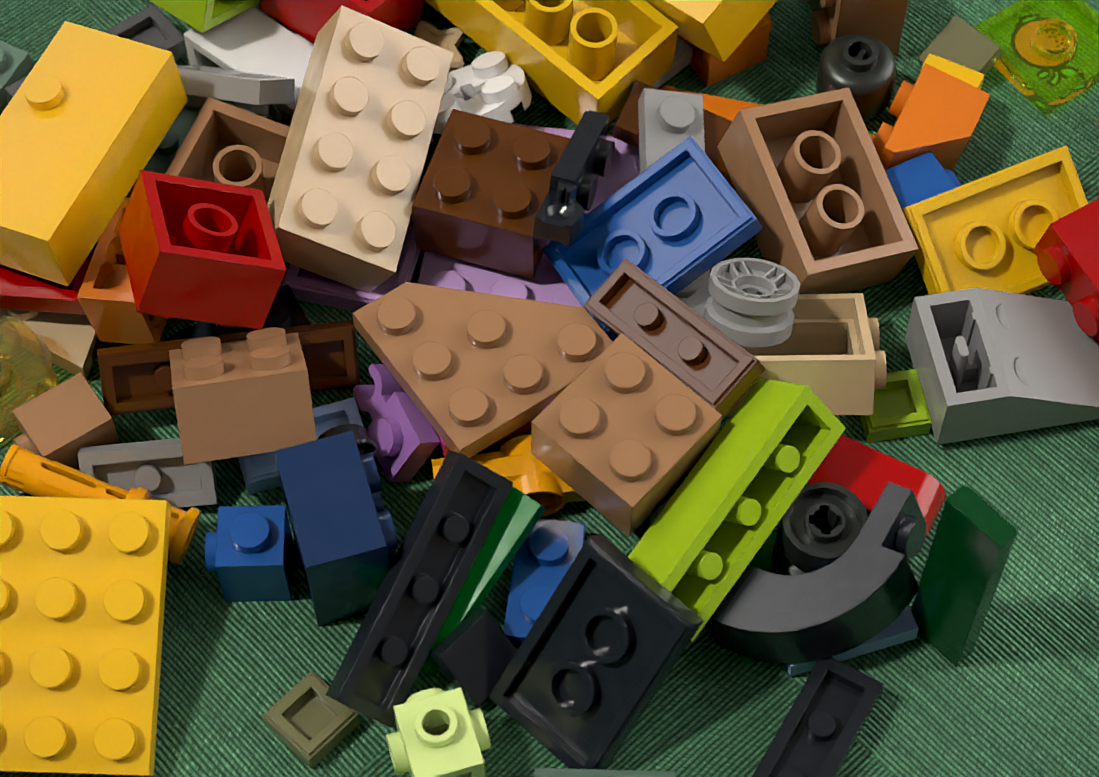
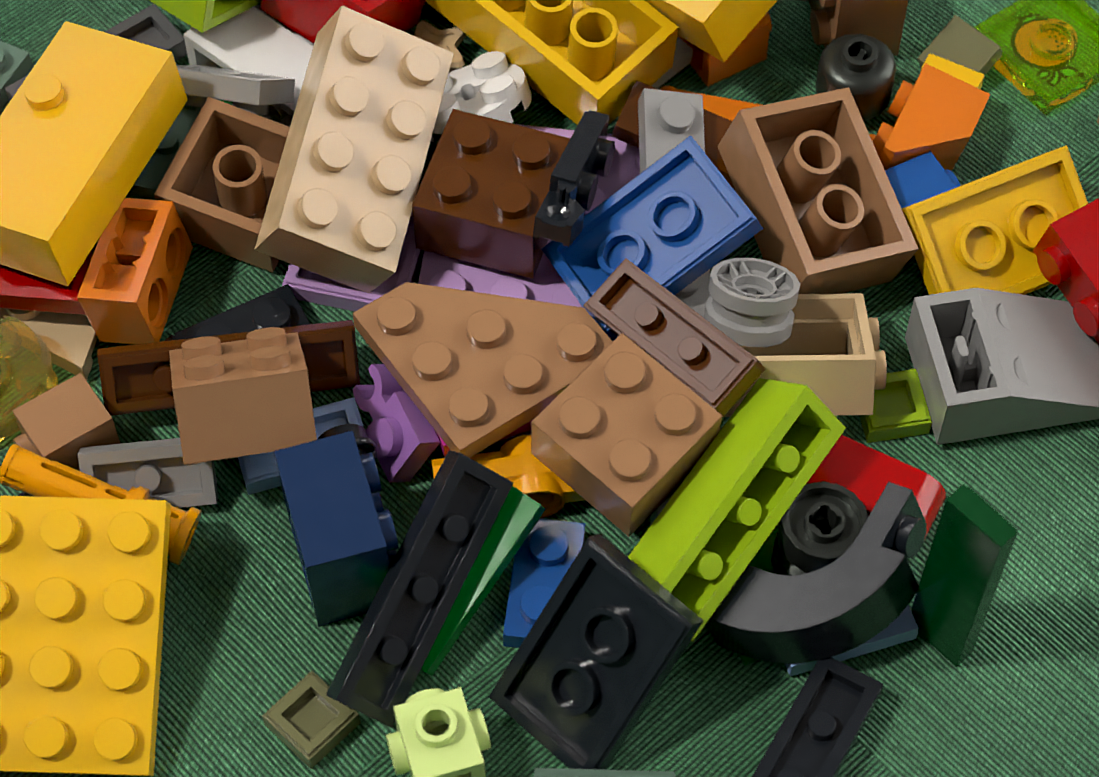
(201, 251): red brick -> none
(252, 553): blue brick -> none
(475, 656): black tile -> none

